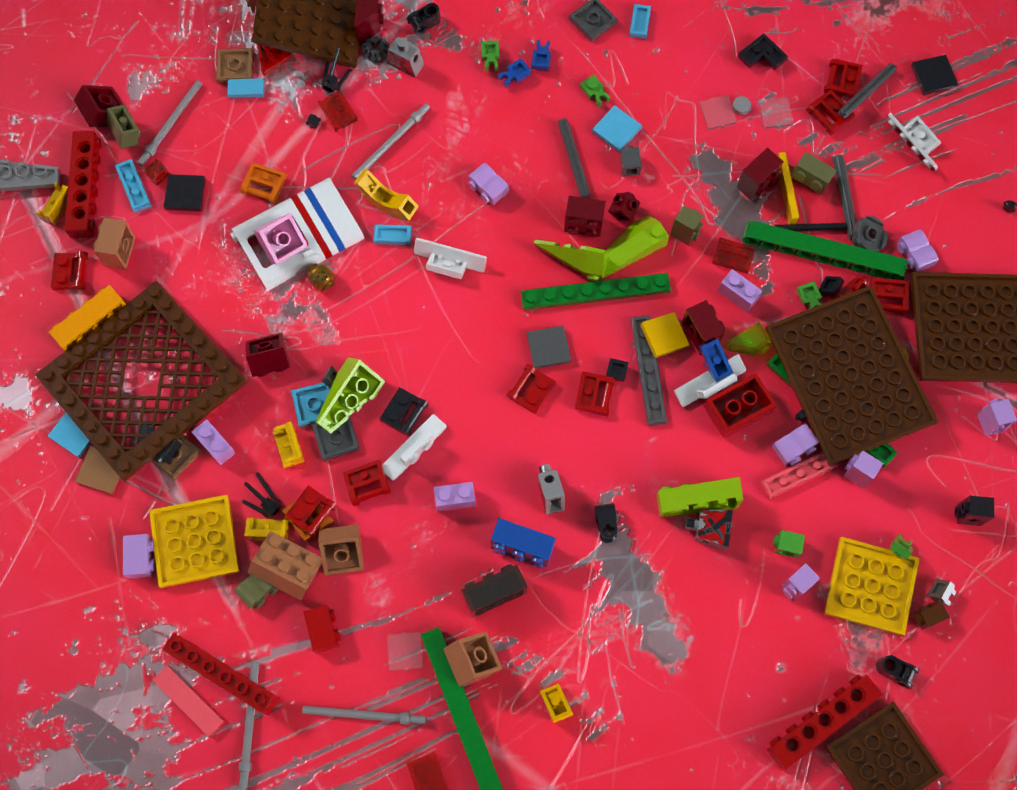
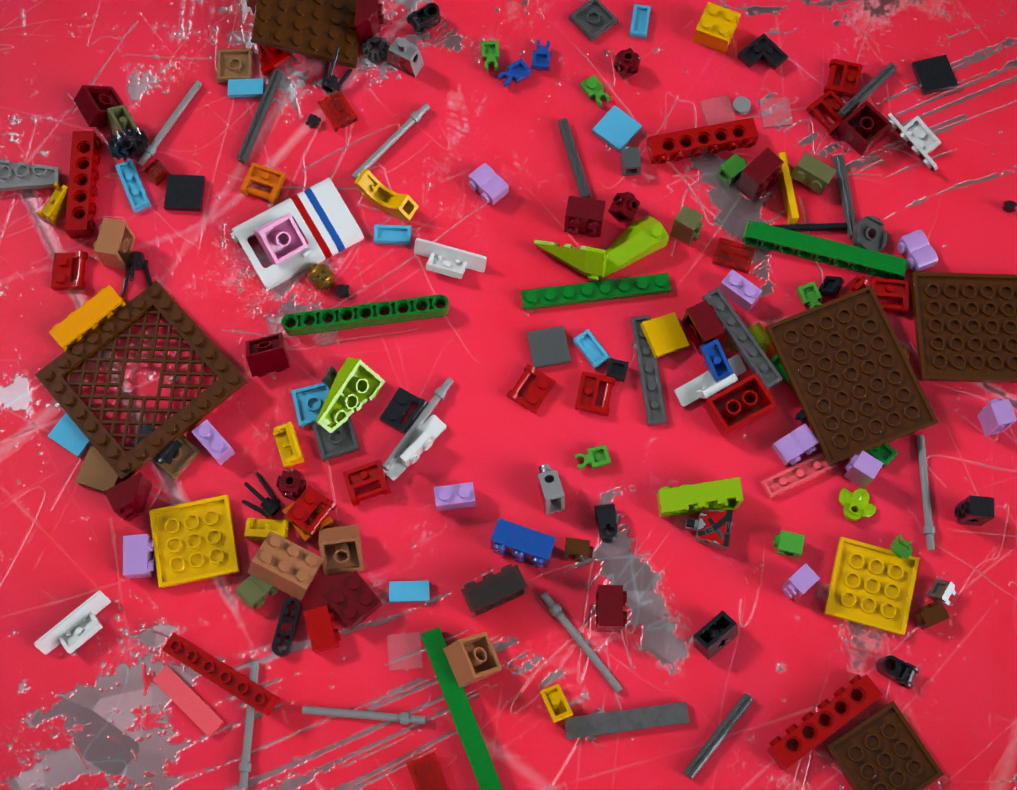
(75, 627): none -> white bracket
(127, 143): none -> black gear
(129, 496): none -> dark red slope
(135, 263): none -> black plant
(259, 116): none -> dark grey axle
(278, 640): none -> black beam
(294, 489): none -> dark red brick
(343, 291): none -> black piece
(353, 600): none -> dark red brick
(357, 311): none -> green beam
(409, 591): none -> medium azure tile
(439, 395): none -> light grey bar
(556, 610): none -> light grey bar
(577, 550): none -> reddish brown brick
(591, 349): none -> medium azure tile
(595, 456): none -> bright green plate
(609, 608): none -> dark red brick
(626, 720): none -> flat silver tile
(627, 63): none -> dark red brick
(715, 635): none -> black brick
(716, 27): none -> yellow brick
(718, 736): none -> dark grey axle
(731, 169): none -> bright green brick
(743, 339): none -> flat silver tile
(744, 128): none -> red brick
(856, 501): none -> lime plate
(864, 128): none -> dark red brick
(928, 529): none -> light grey bar

